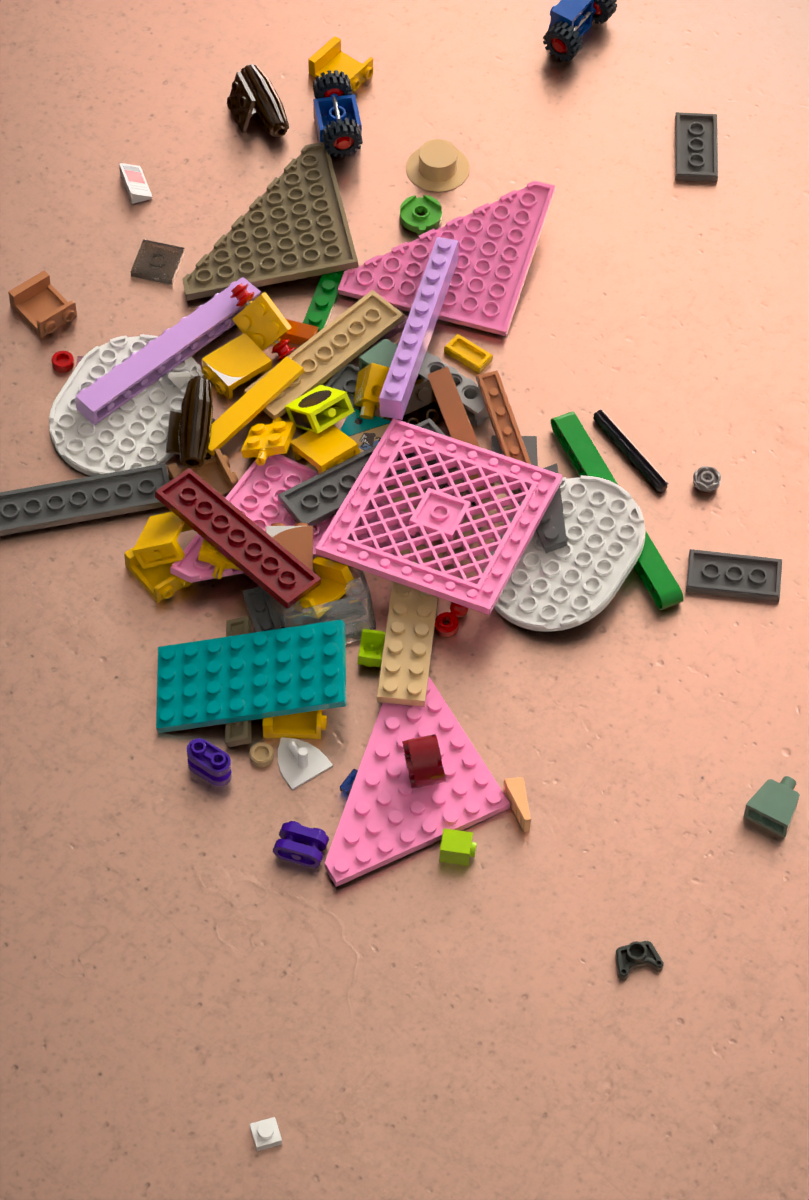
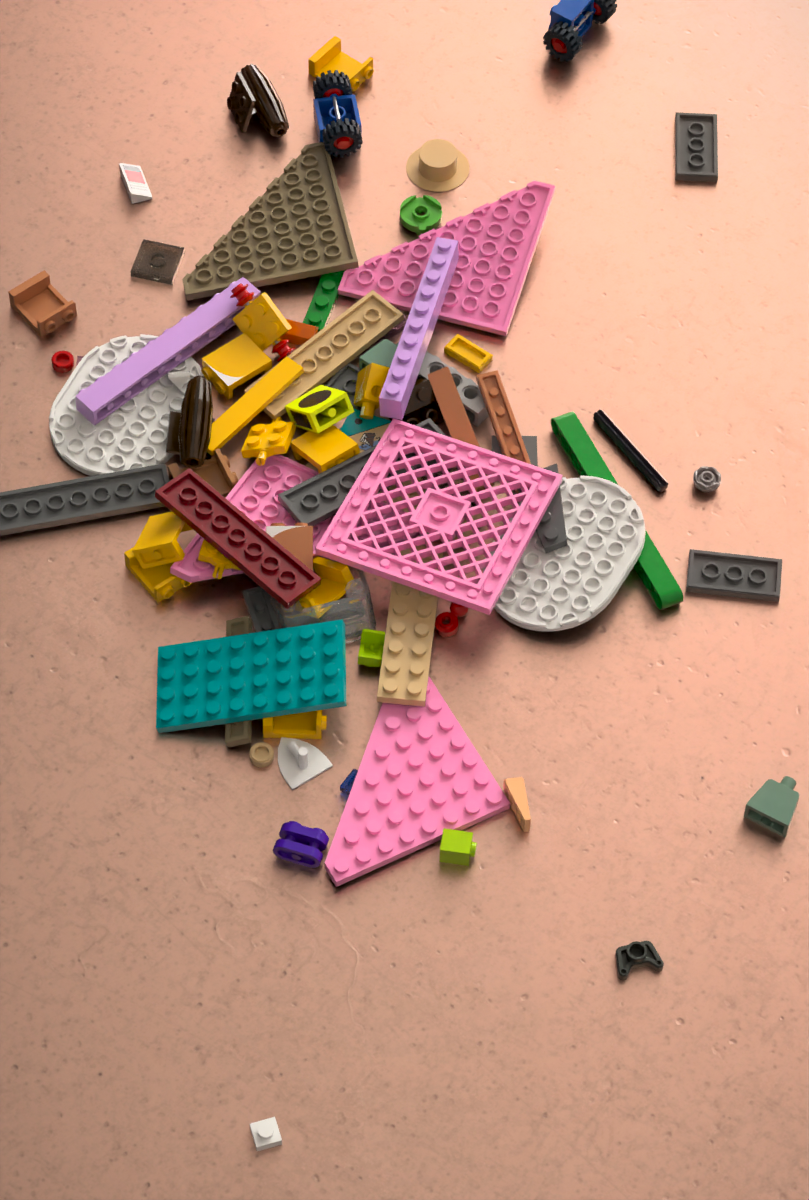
(209, 762): dark purple brick -> none
(424, 761): dark red brick -> none

